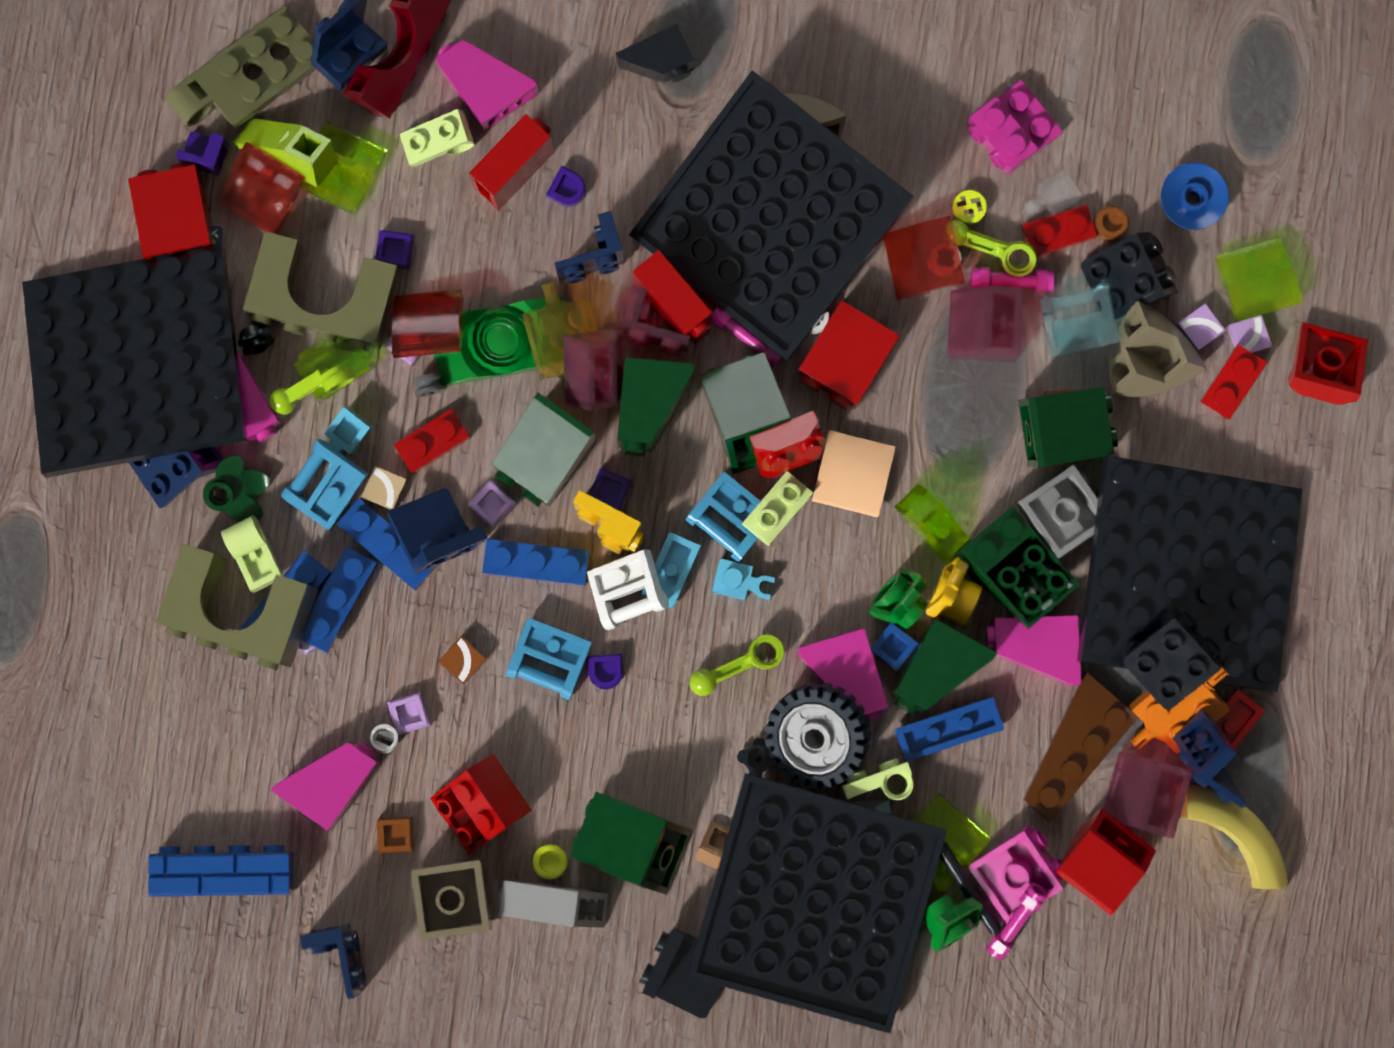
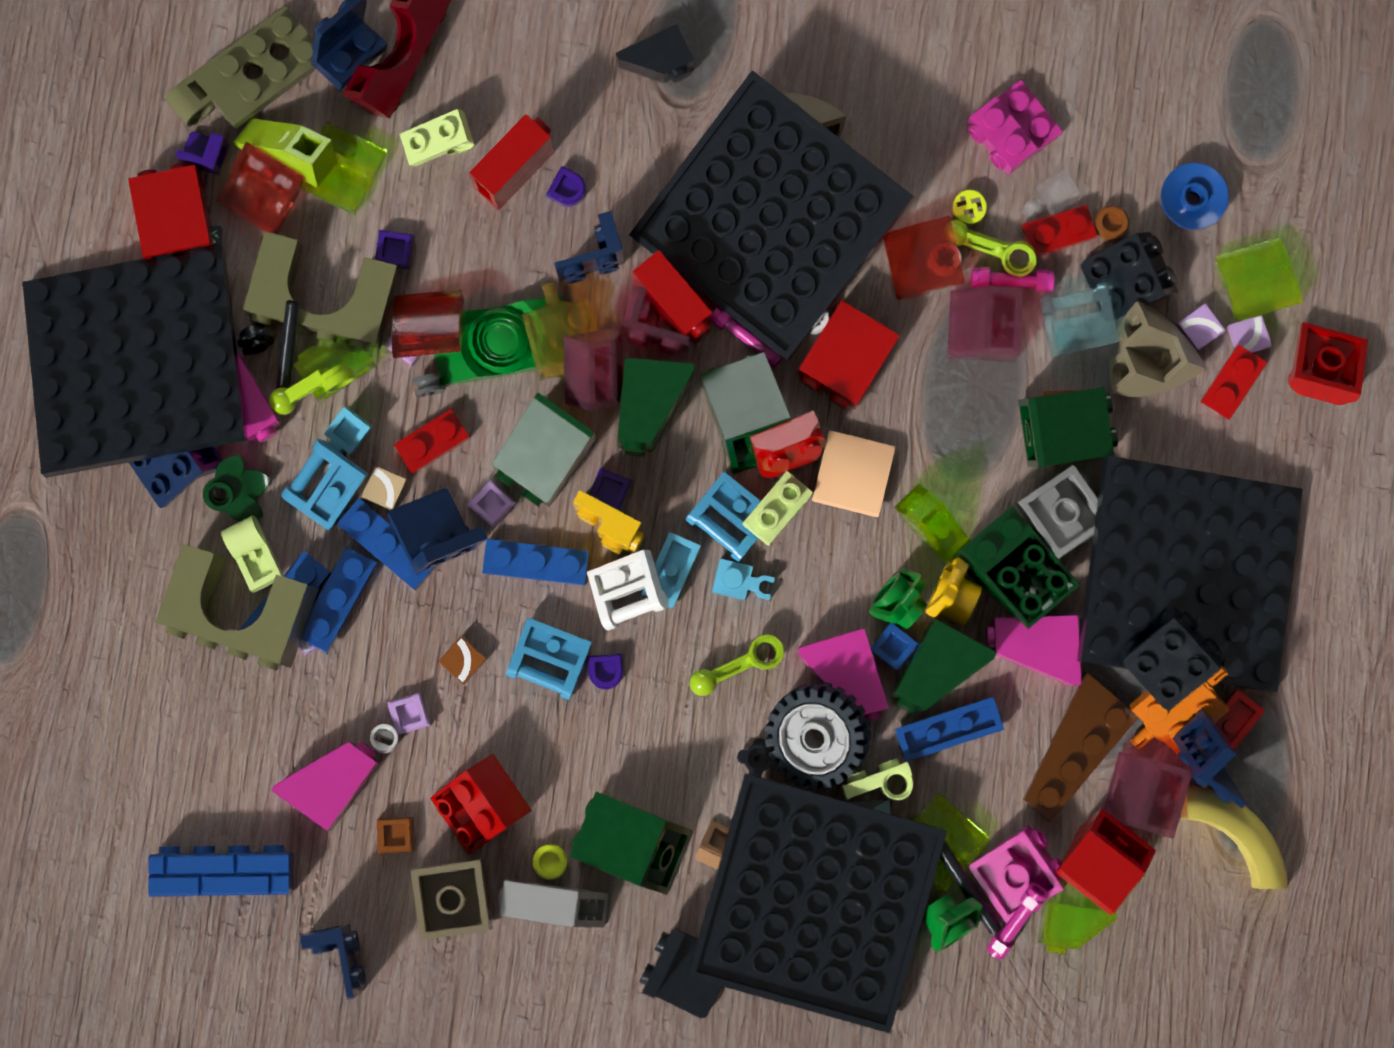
(287, 344): none -> black bar
(484, 83): dark pink slope -> none
(1070, 926): none -> clear neon green slope

